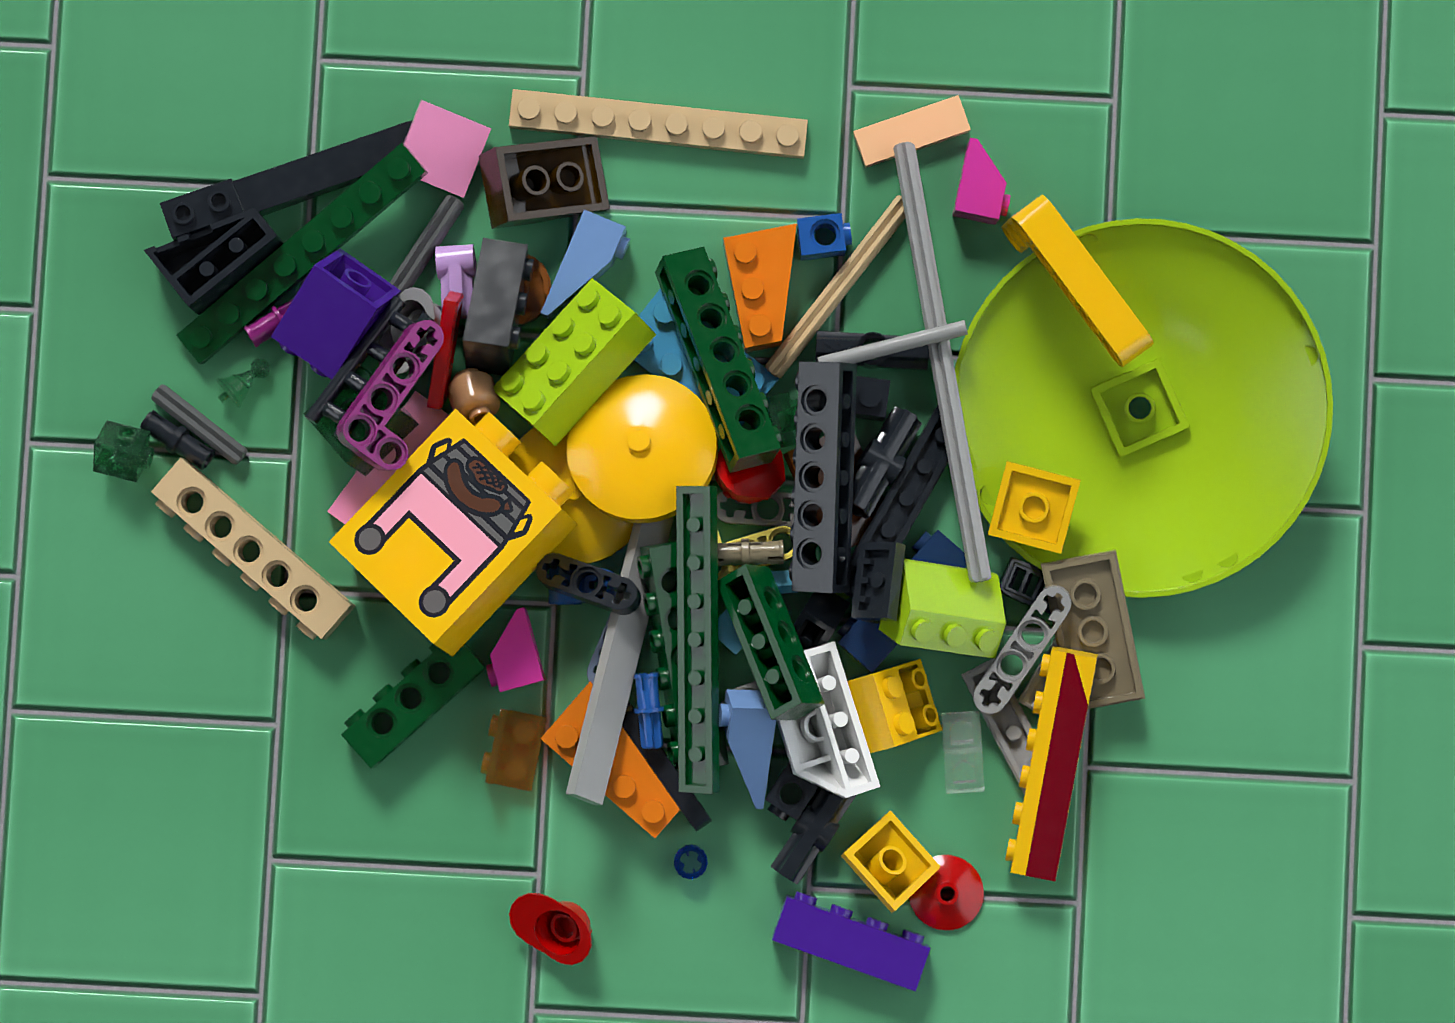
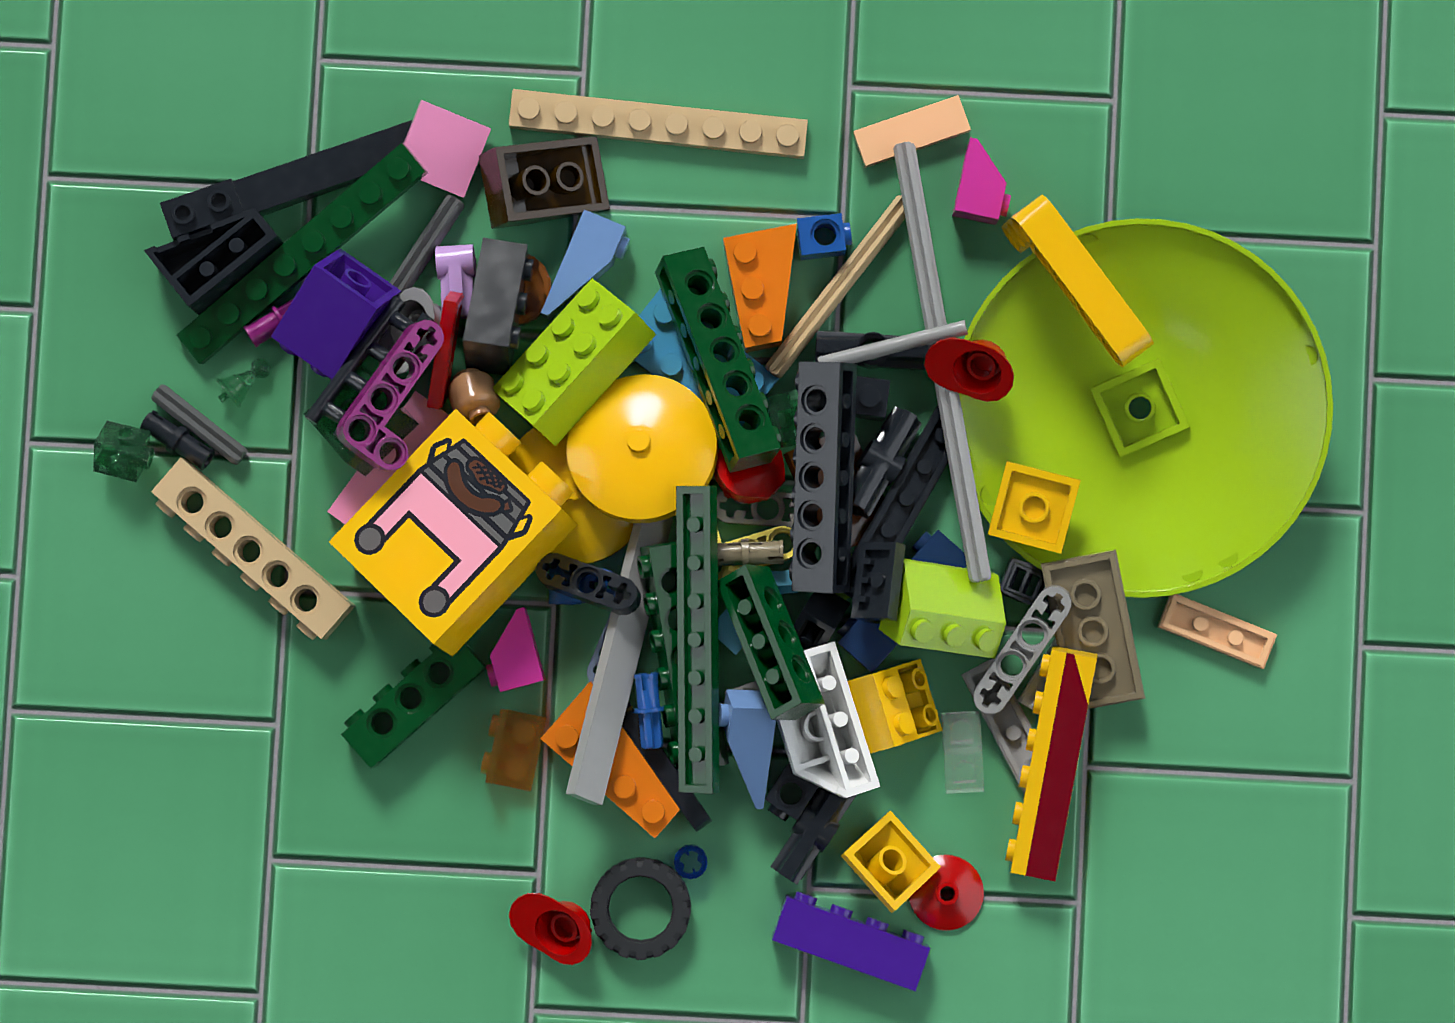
(618, 941): none -> black tyre
(970, 368): none -> red piece
(1217, 631): none -> light nougat tile

